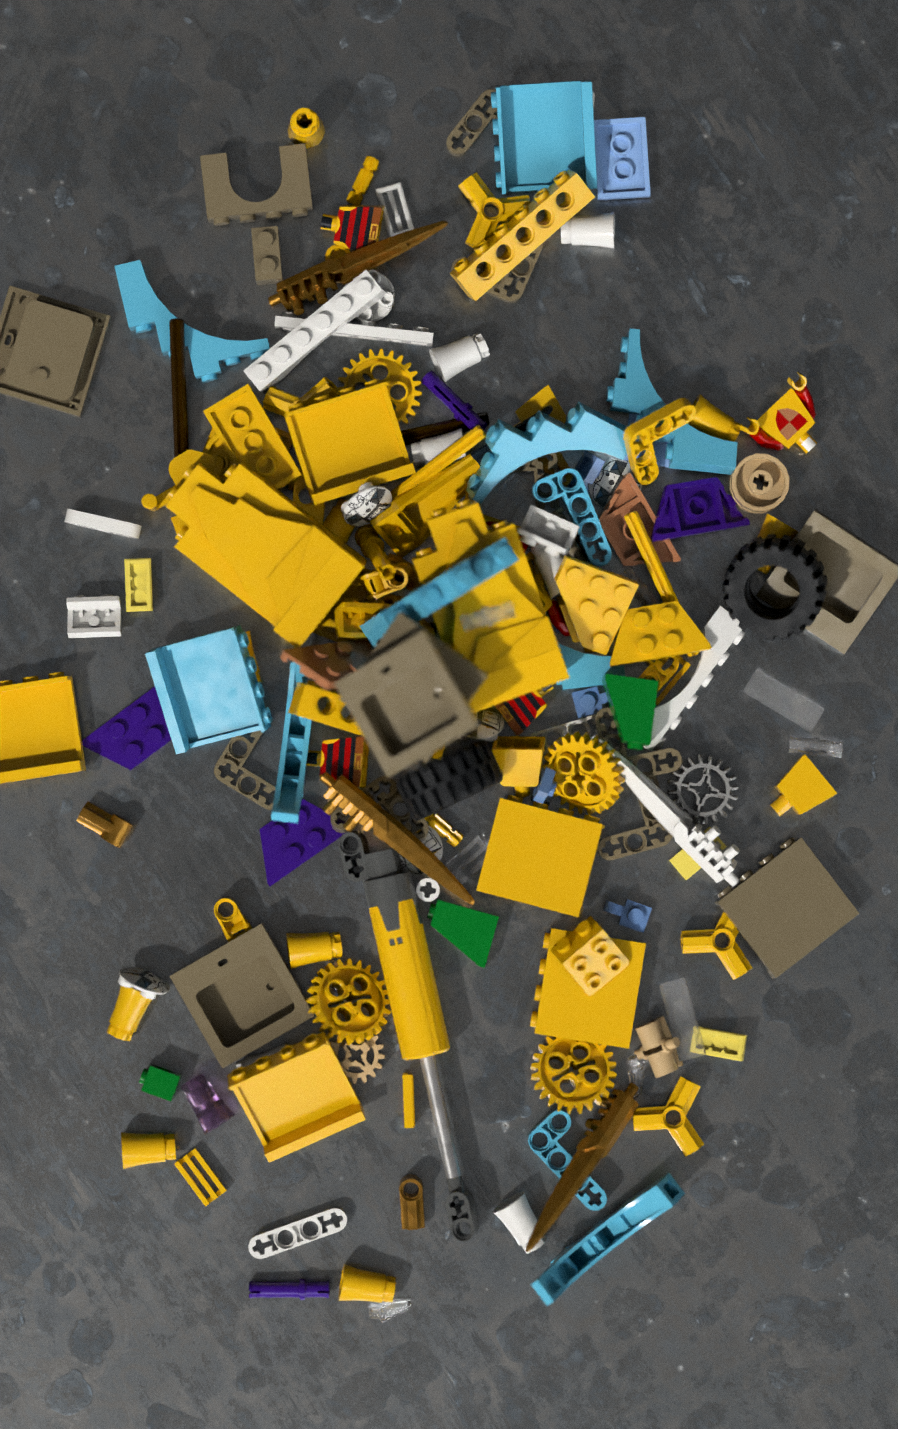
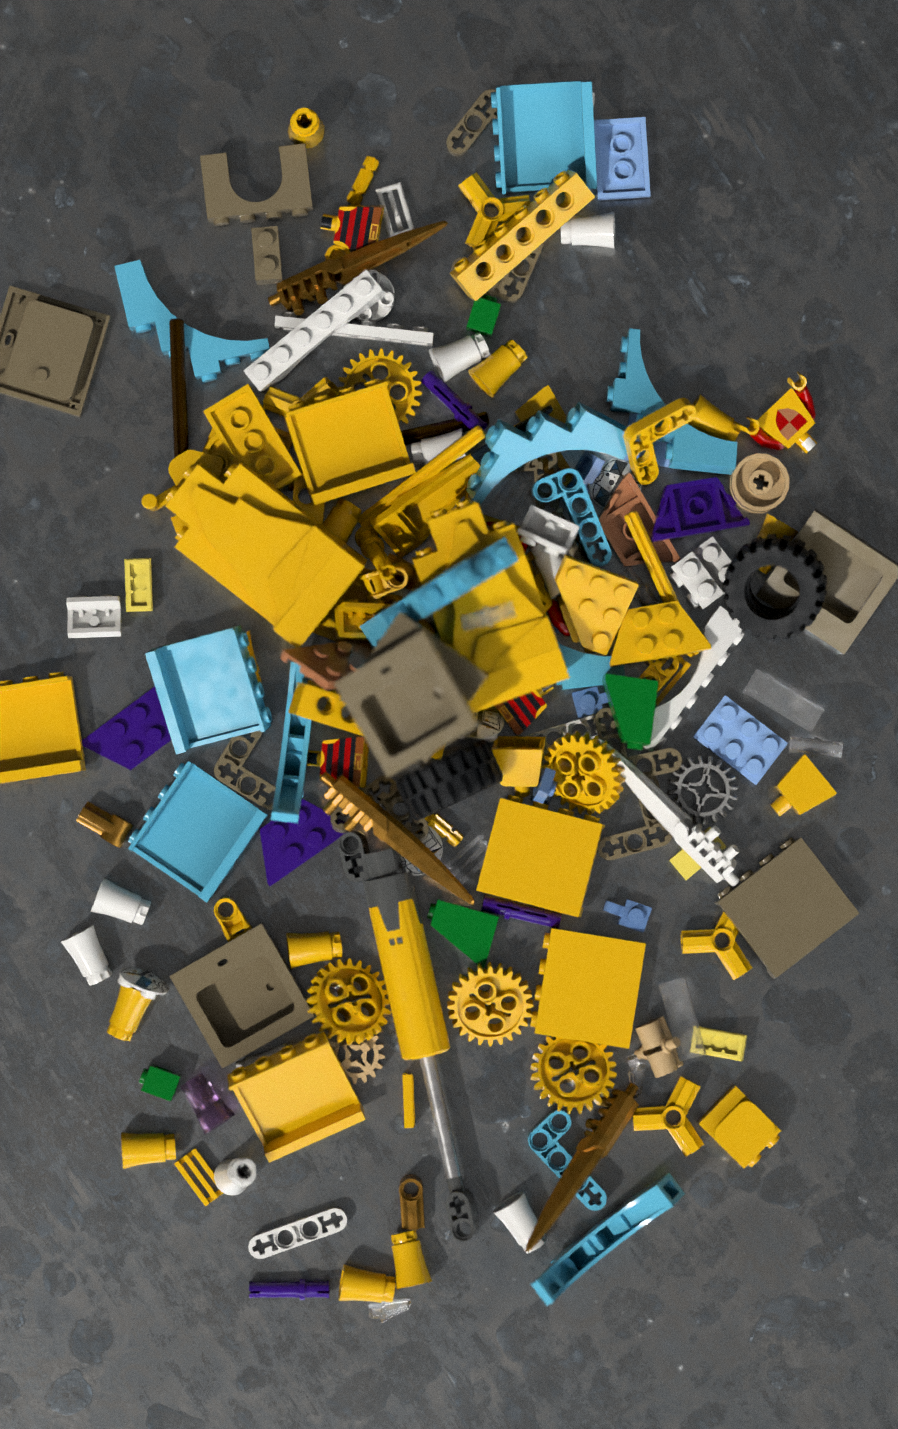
(88, 954): none -> white plant
(102, 523): white beam -> none
(120, 903): none -> white plant
(197, 830): none -> medium azure panel
(227, 1178): none -> white plant
(366, 504): white dish -> none
(409, 1260): none -> yellow plant
(433, 896): white bush -> none
(477, 1022): none -> yellow gear
(484, 315): none -> green brick
(498, 367): none -> yellow plant
(522, 912): none -> dark purple pin
(590, 956): yellow bracket -> none
(702, 573): none -> white plate
(739, 1127): none -> yellow brick
(740, 740): none -> light blue plate

